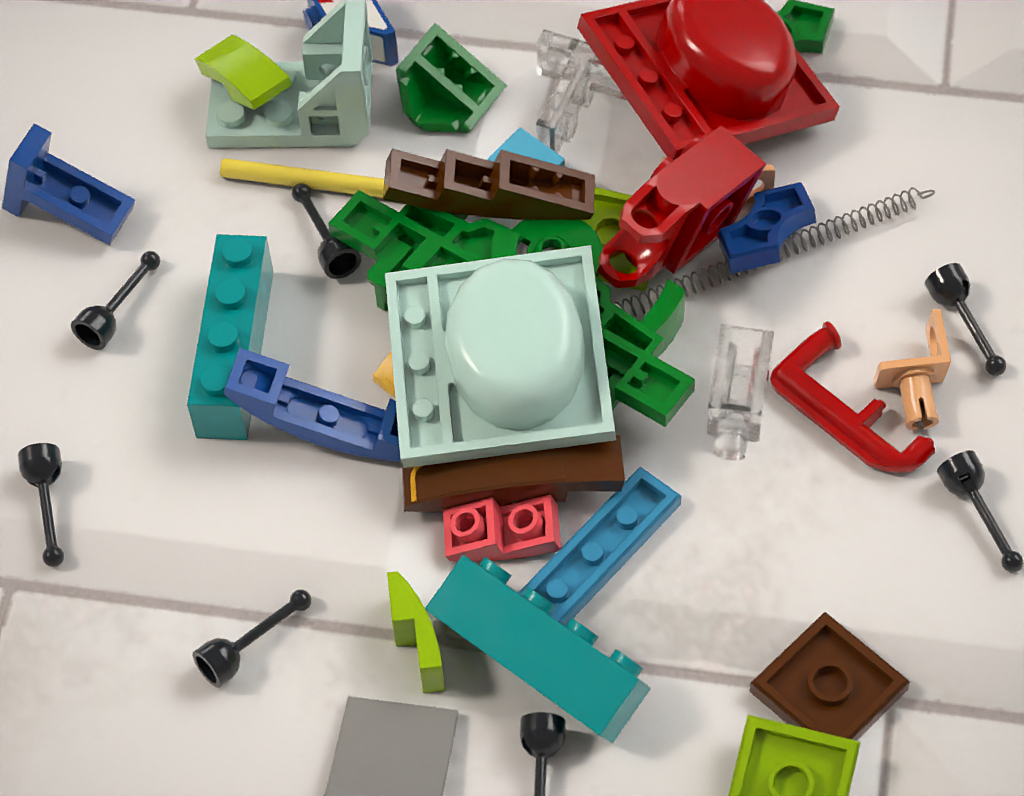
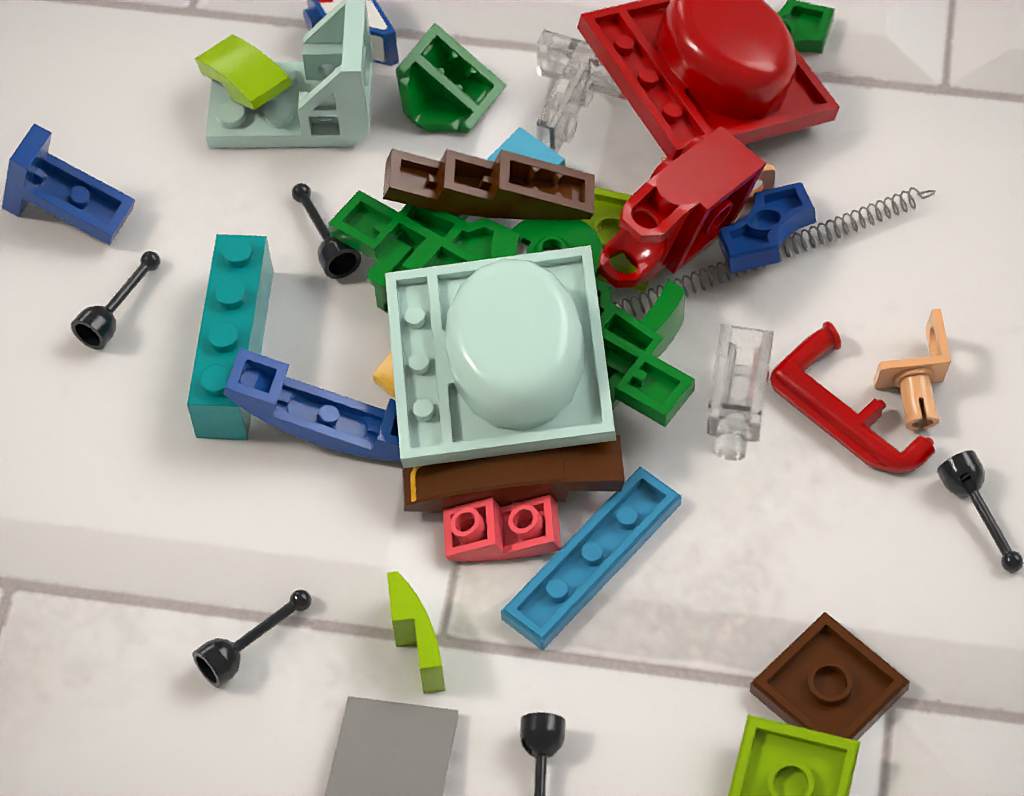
(41, 467): black hinge -> none
(293, 175): light yellow bar -> none
(538, 648): teal brick -> none
(951, 287): black hinge -> none

